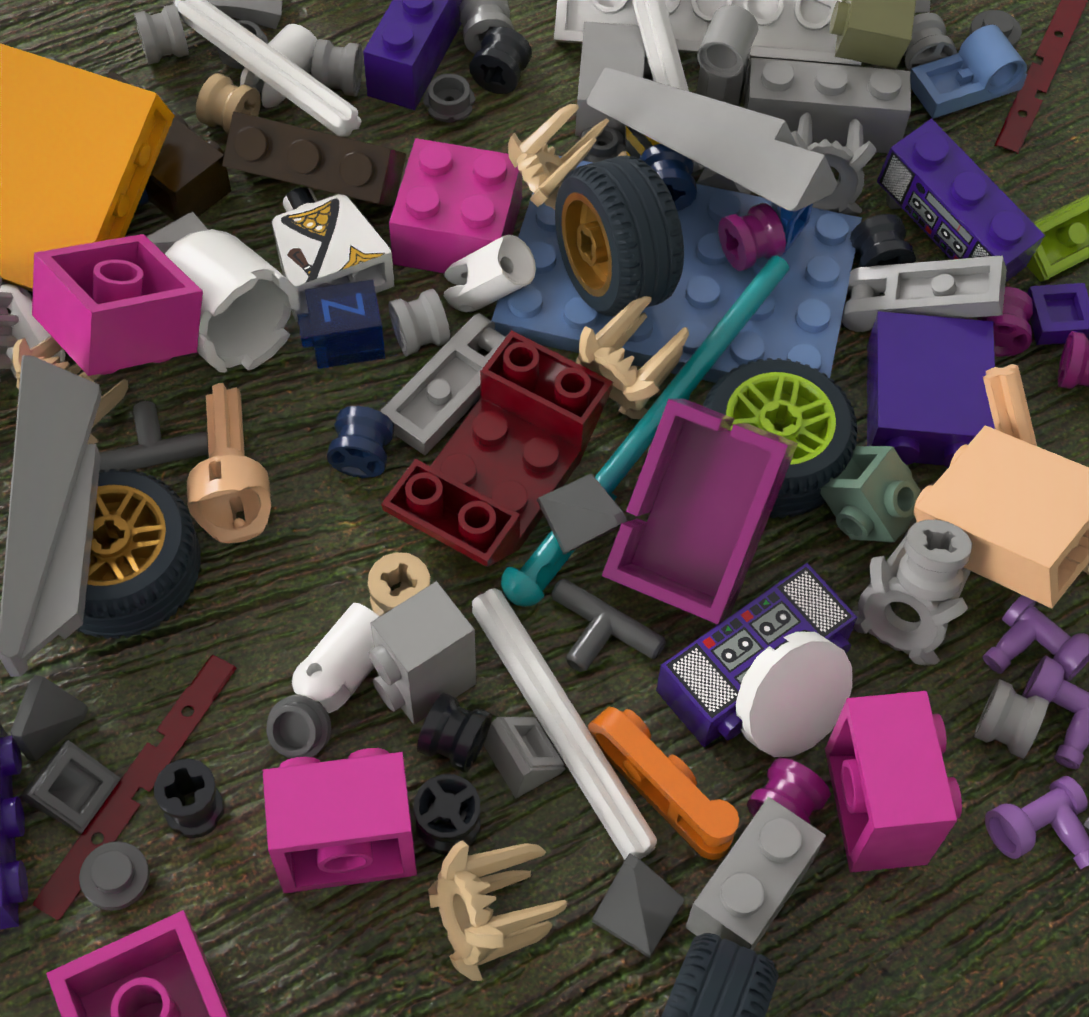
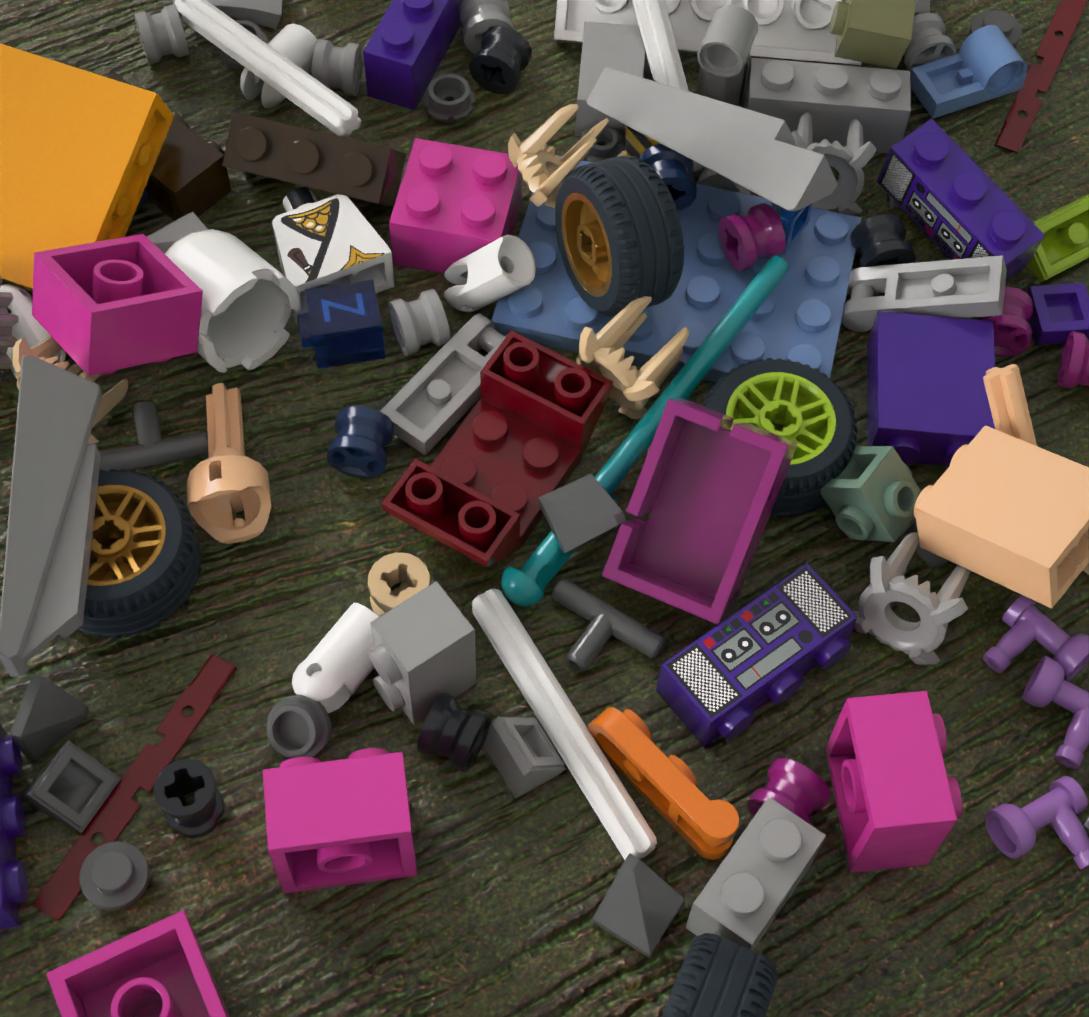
(221, 97): tan wheel -> none
(443, 800): black wheel -> none
(465, 910): tan piece -> none
(794, 694): white tile -> none
(934, 560): light grey wheel -> none
(1011, 719): light grey wheel -> none

